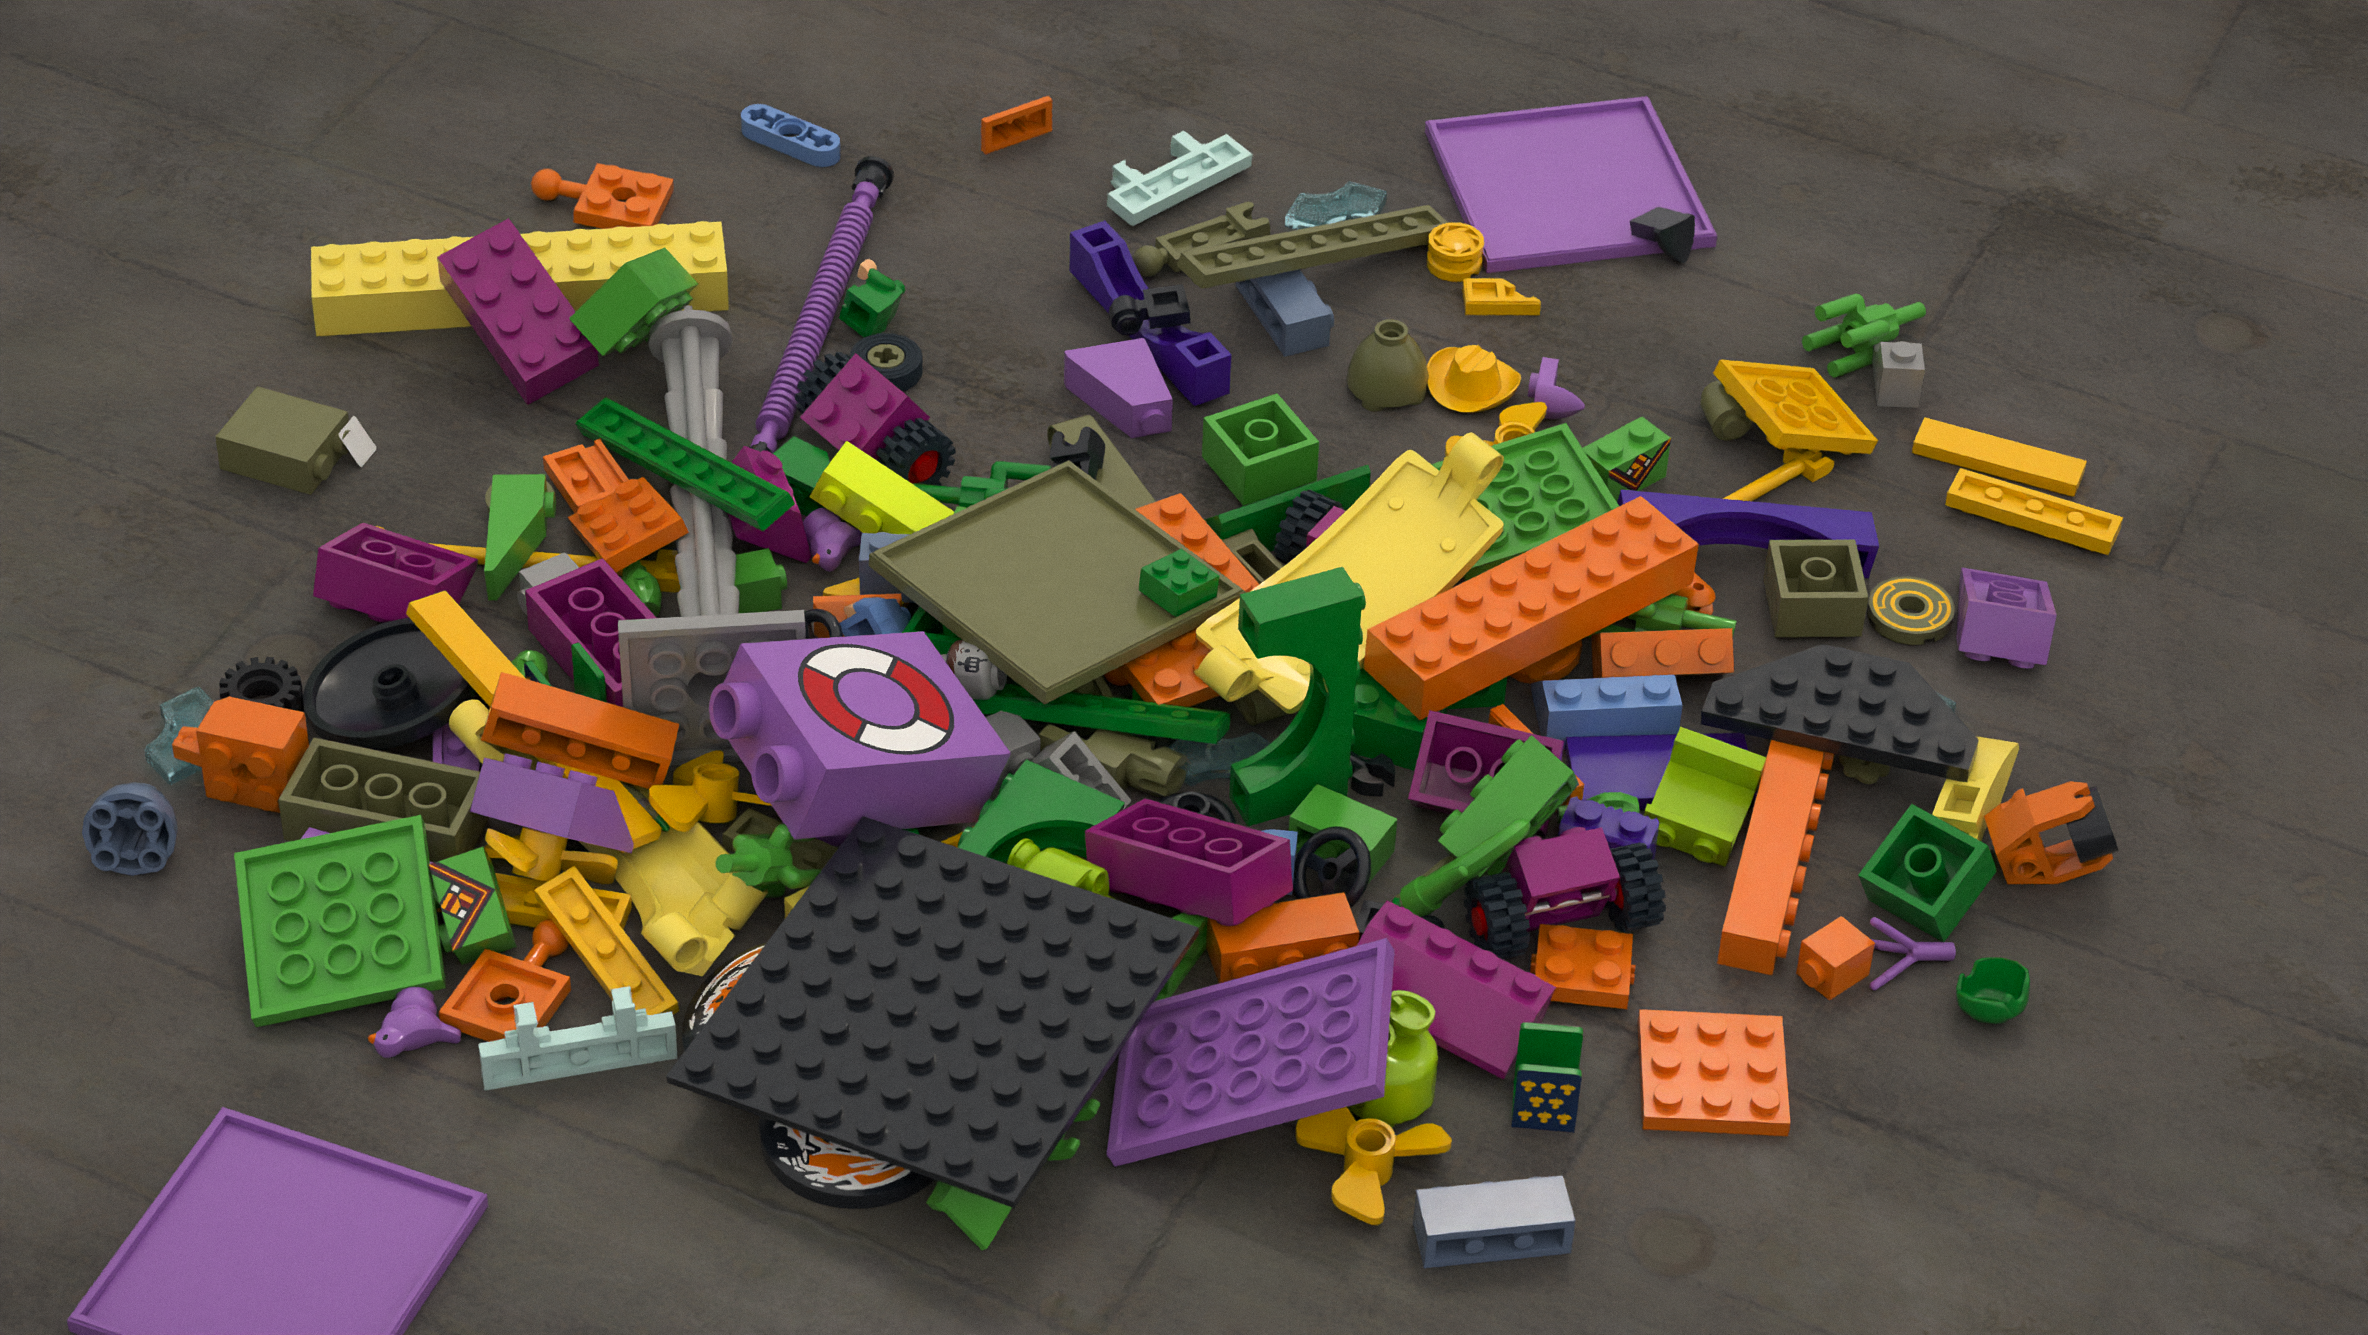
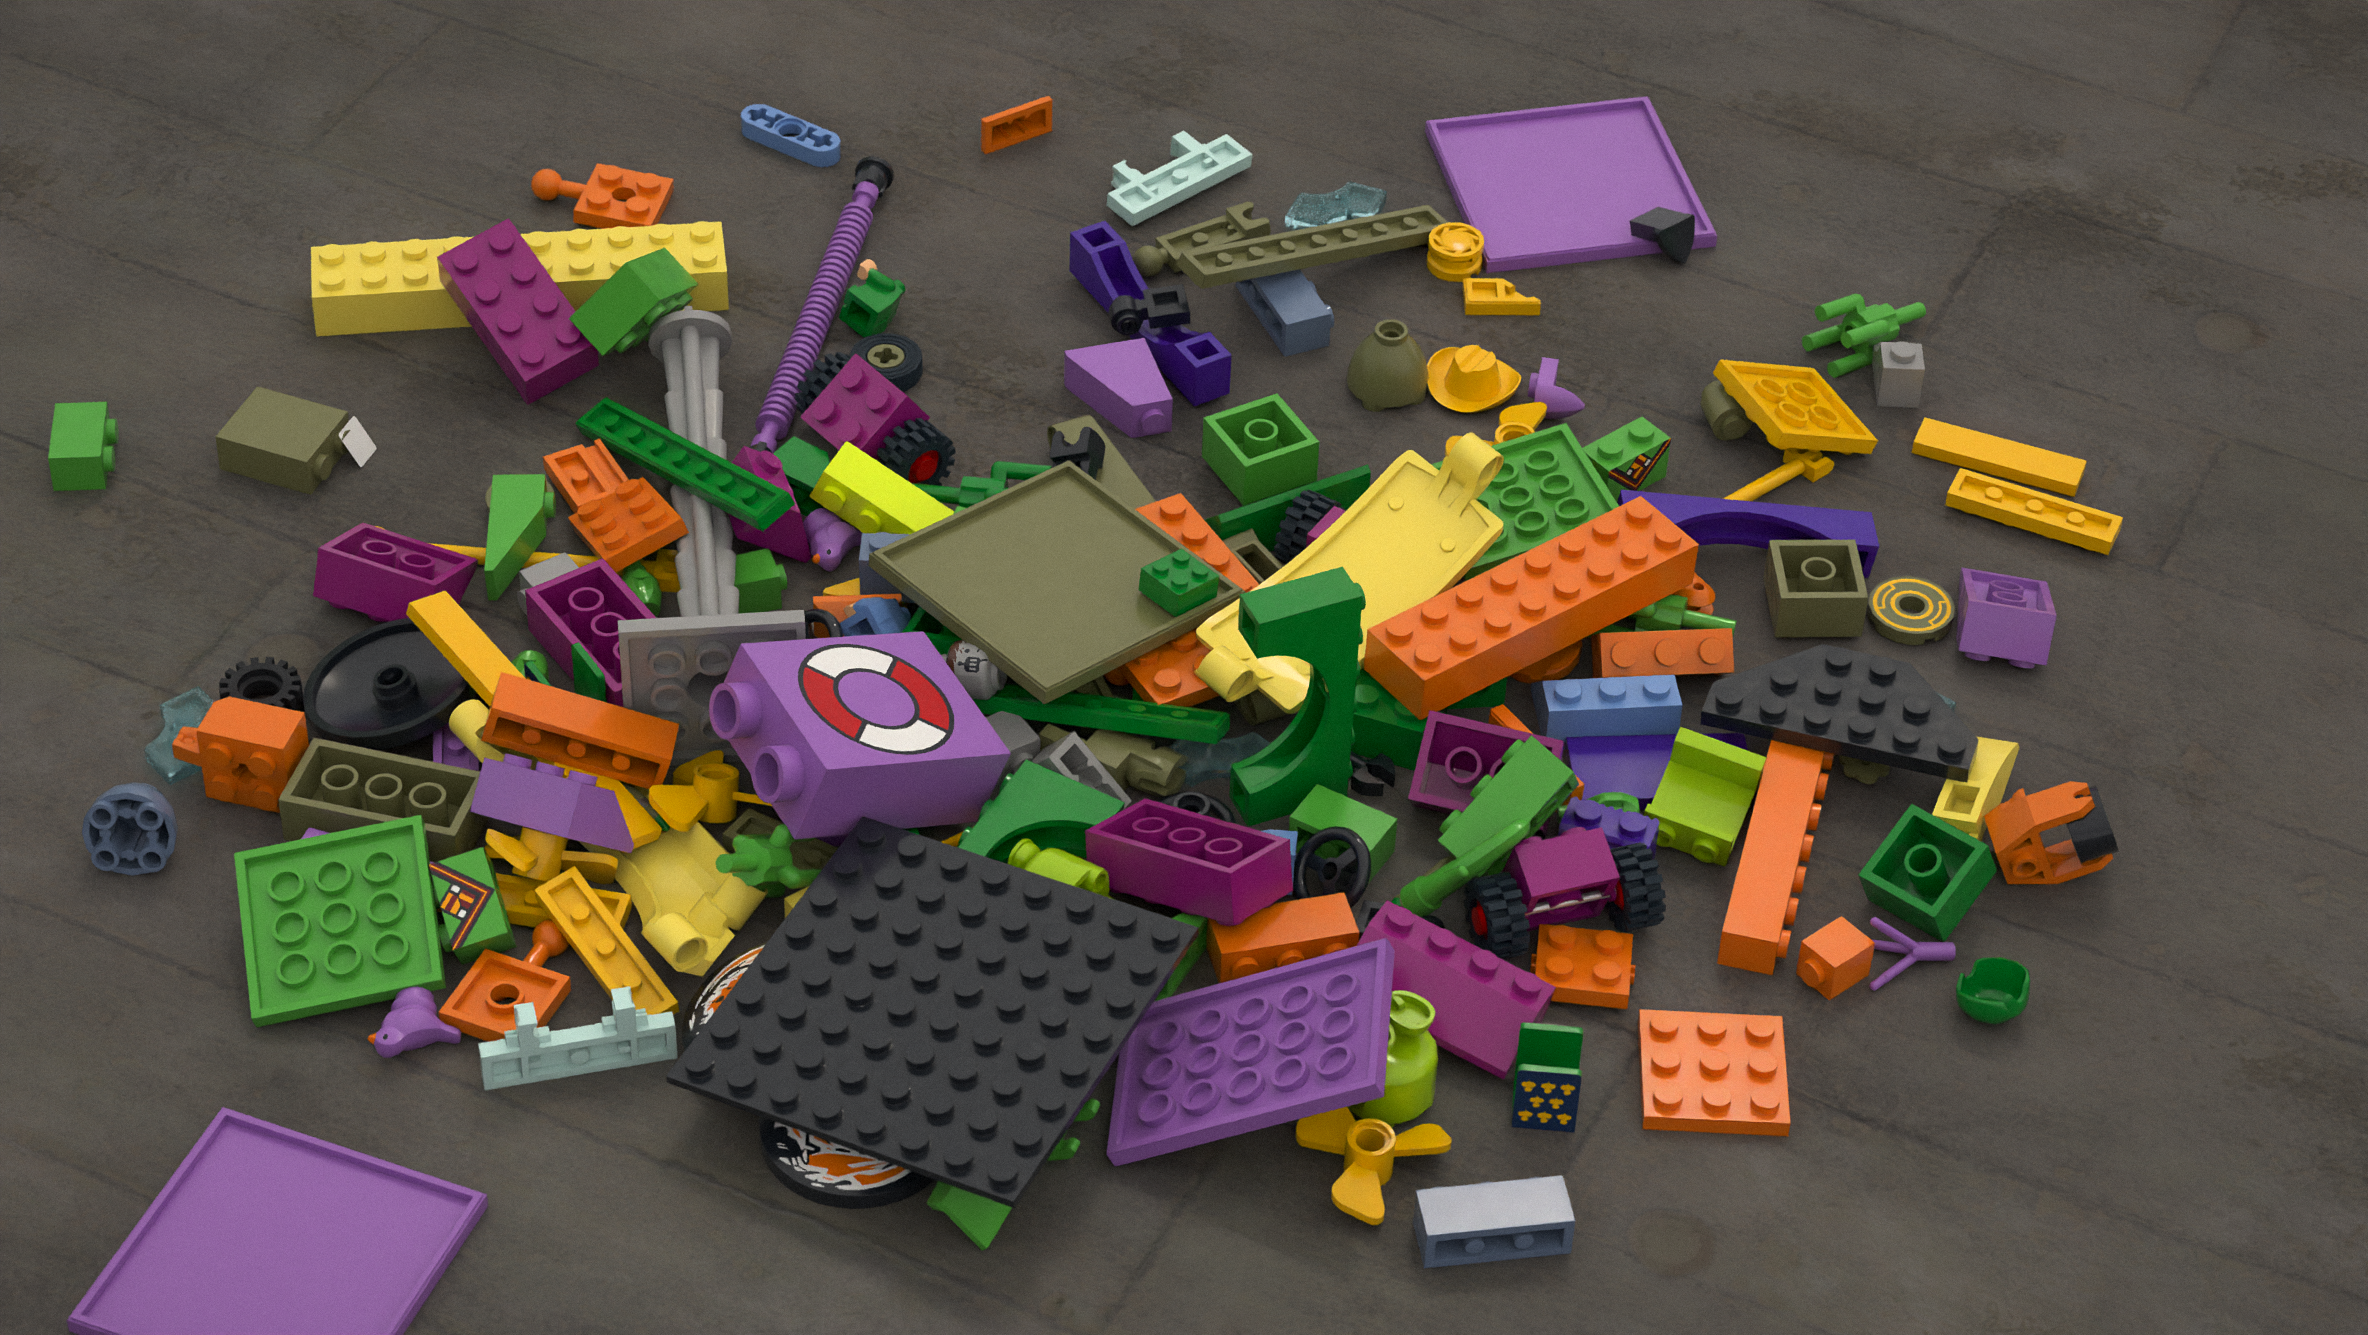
(82, 446): none -> bright green brick

